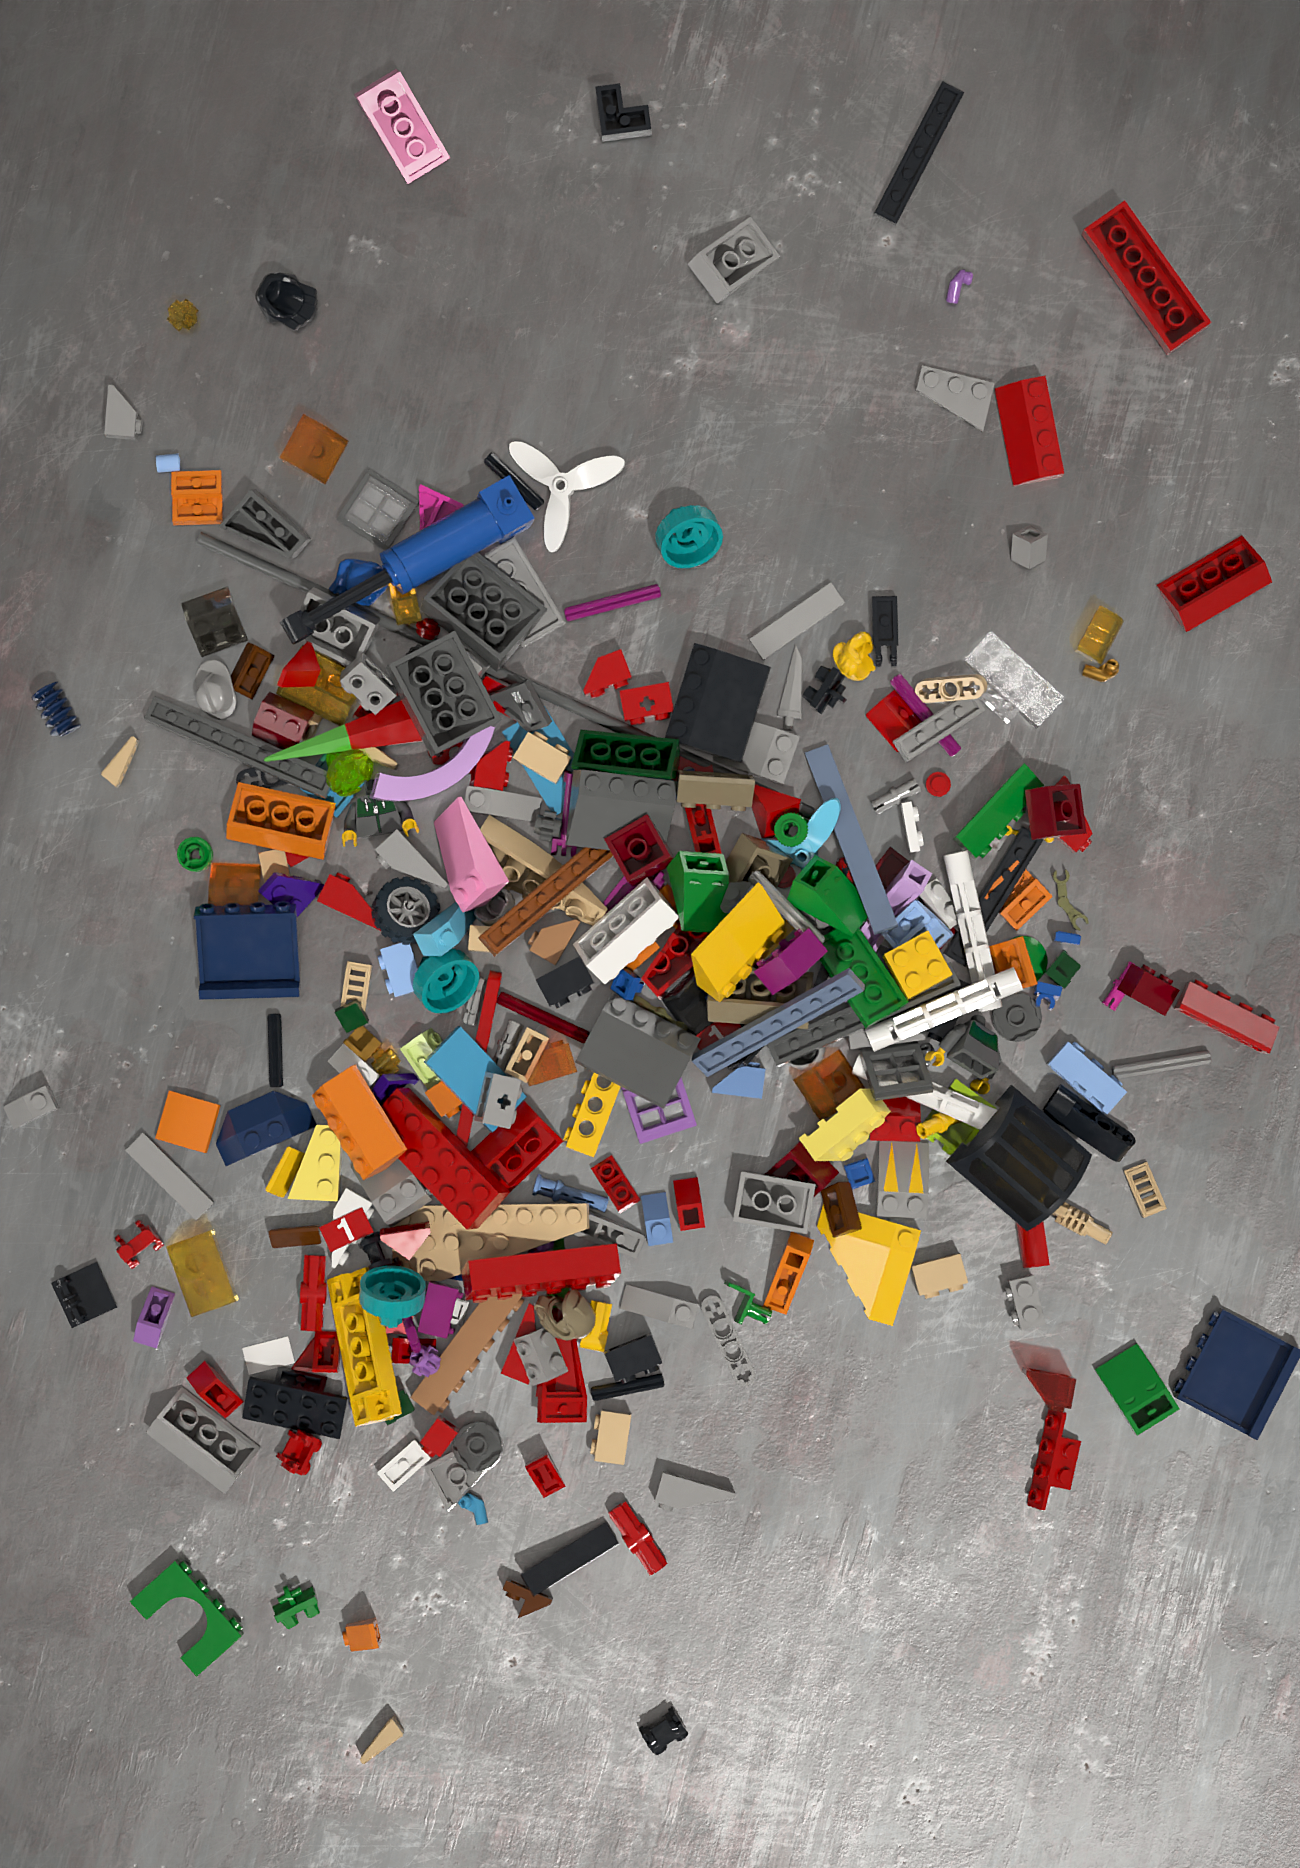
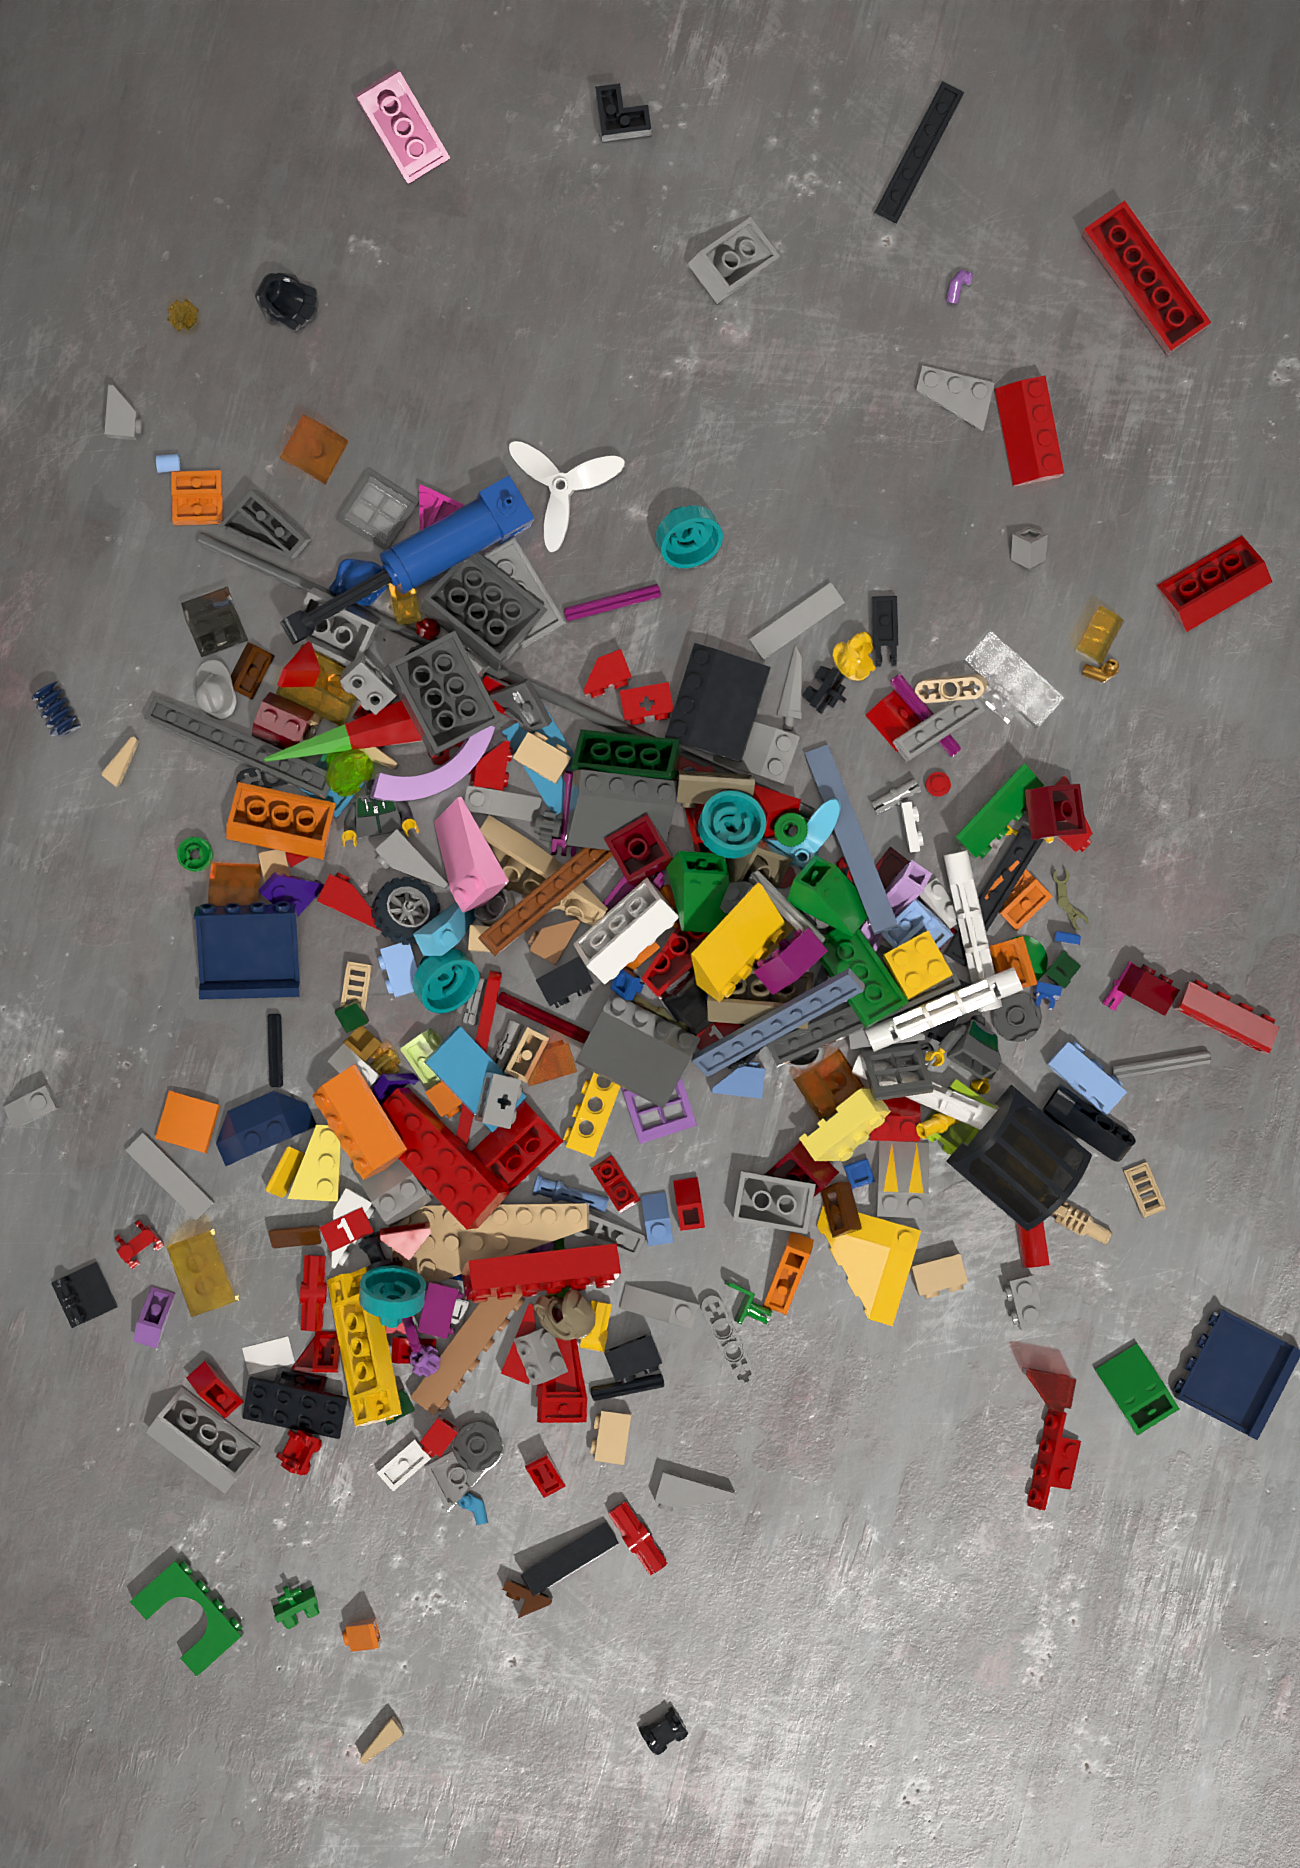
(503, 471): black axle -> none
(727, 835): none -> teal piece

